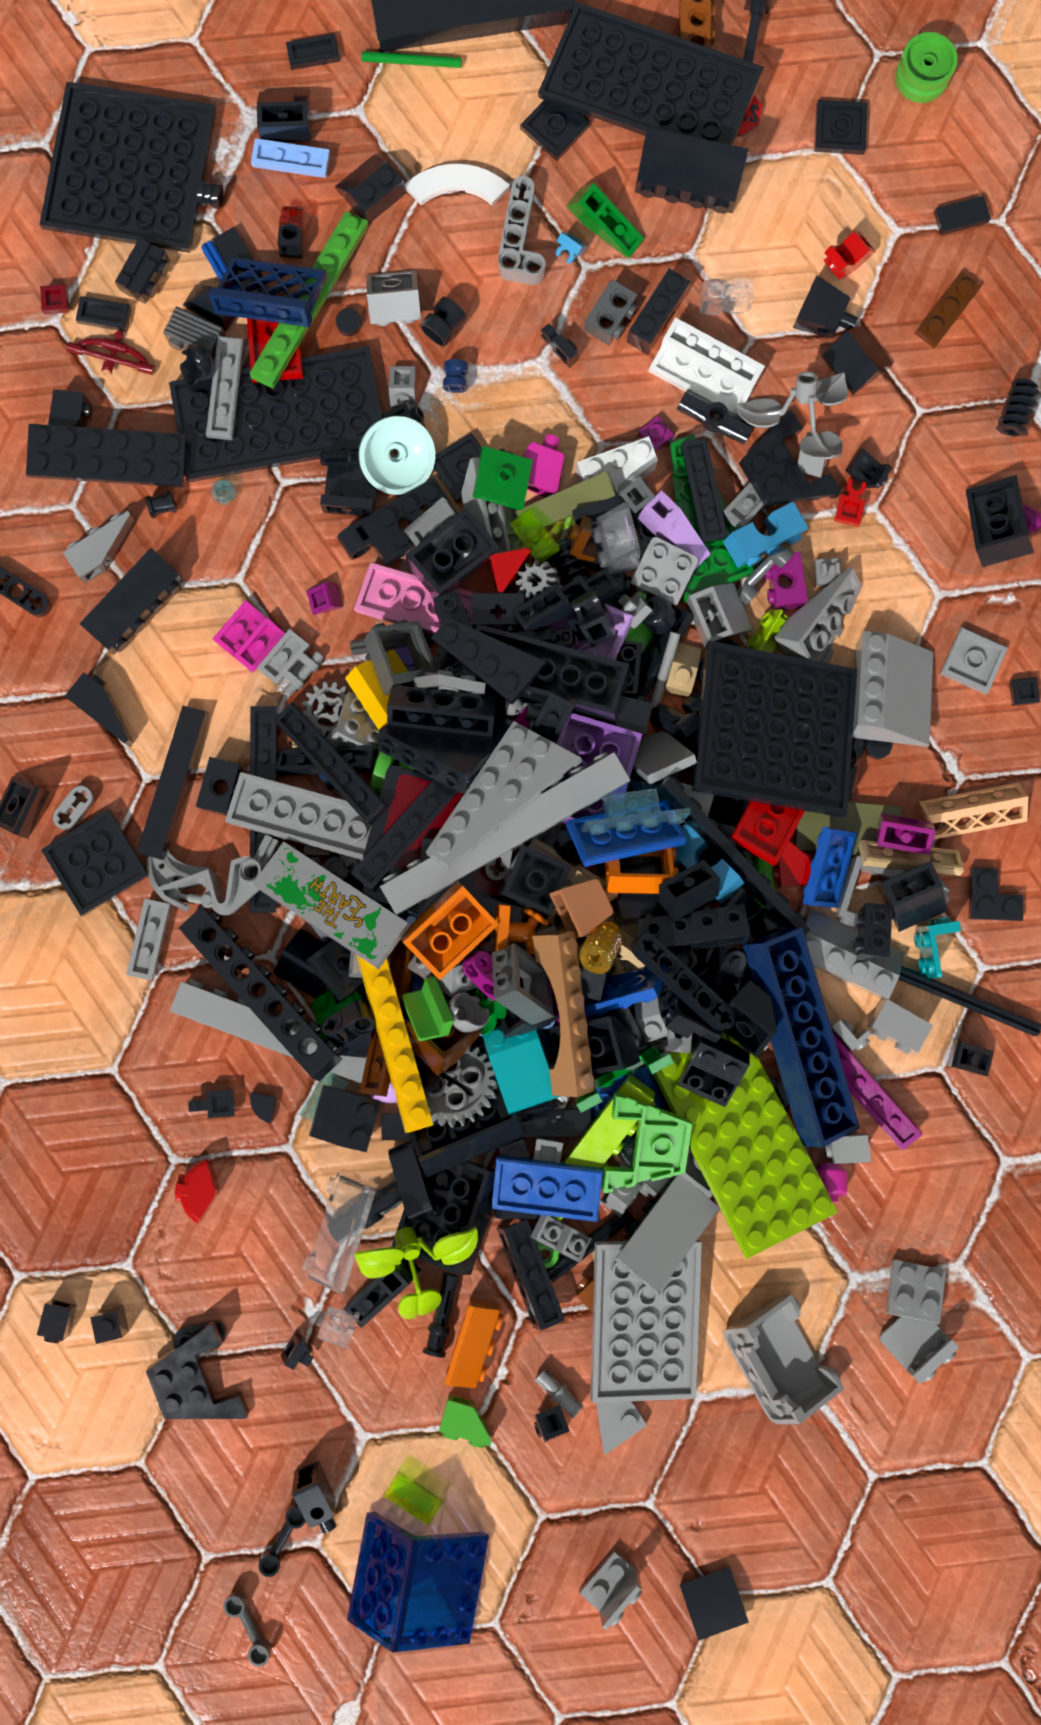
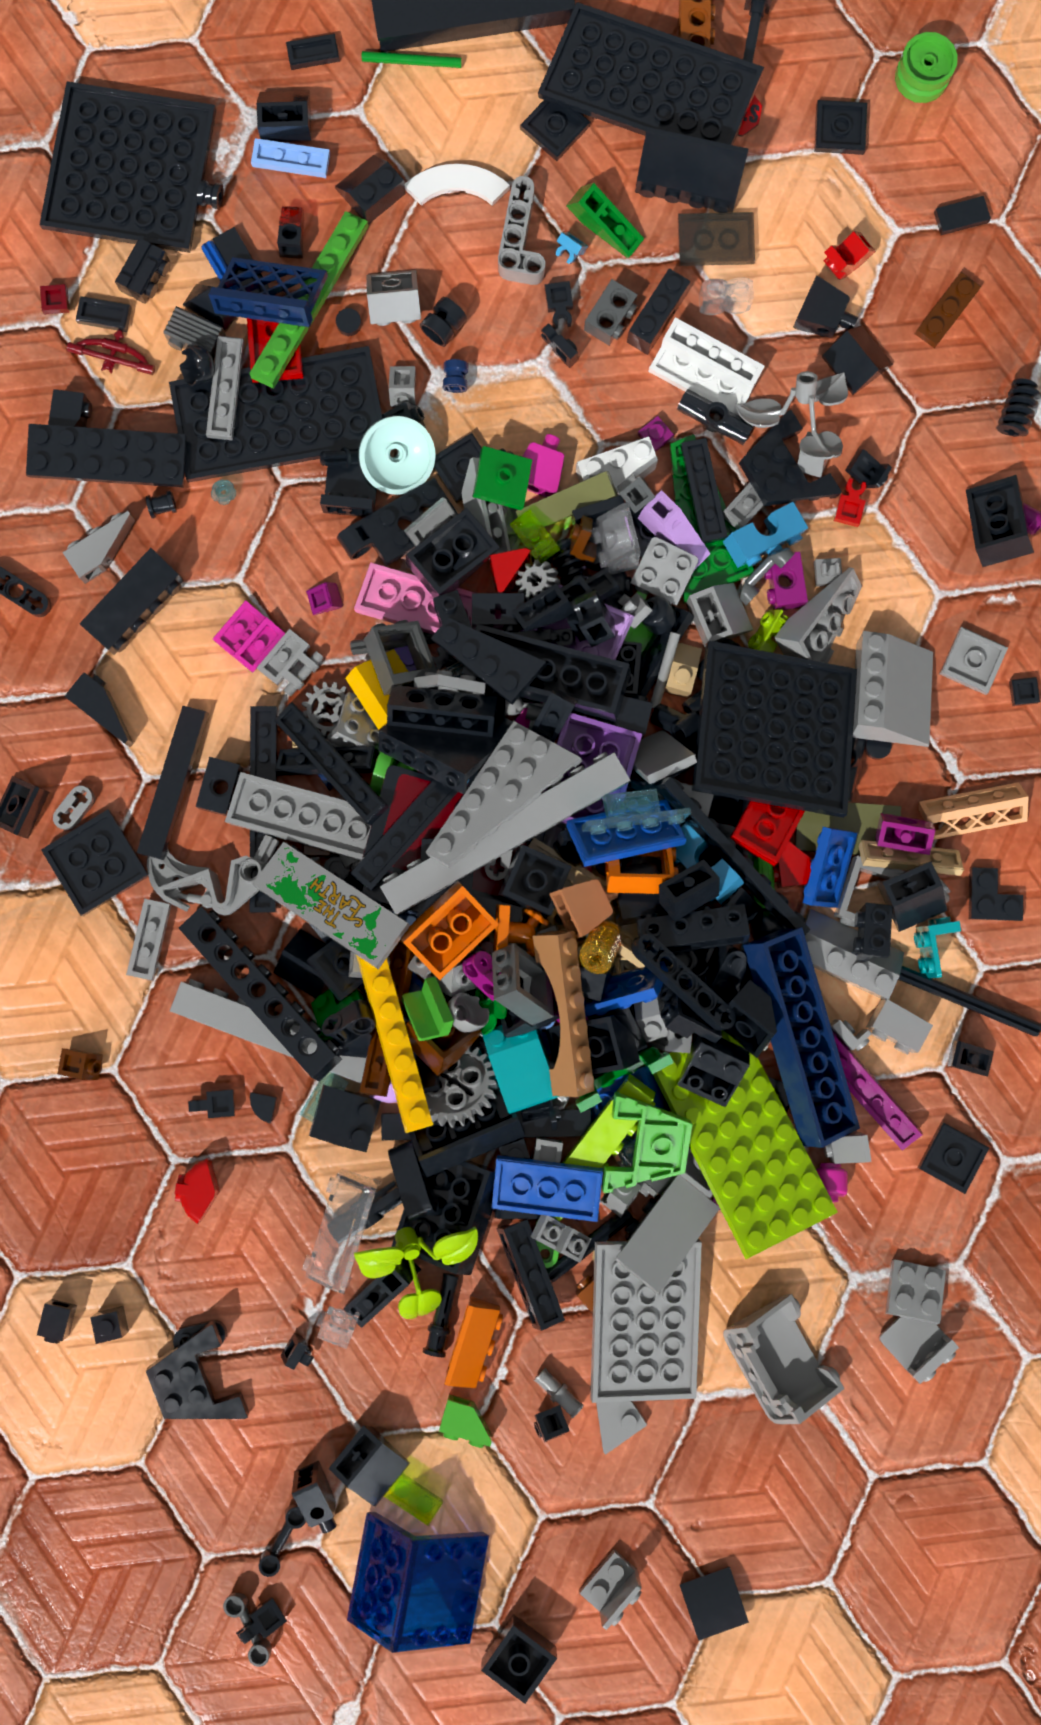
(80, 1064): none -> reddish brown bracket
(264, 1621): none -> black plate
(369, 1465): none -> black slope
(519, 1659): none -> black brick
(559, 301): none -> black plate
(716, 239): none -> clear smoke tile
(953, 1157): none -> black tile

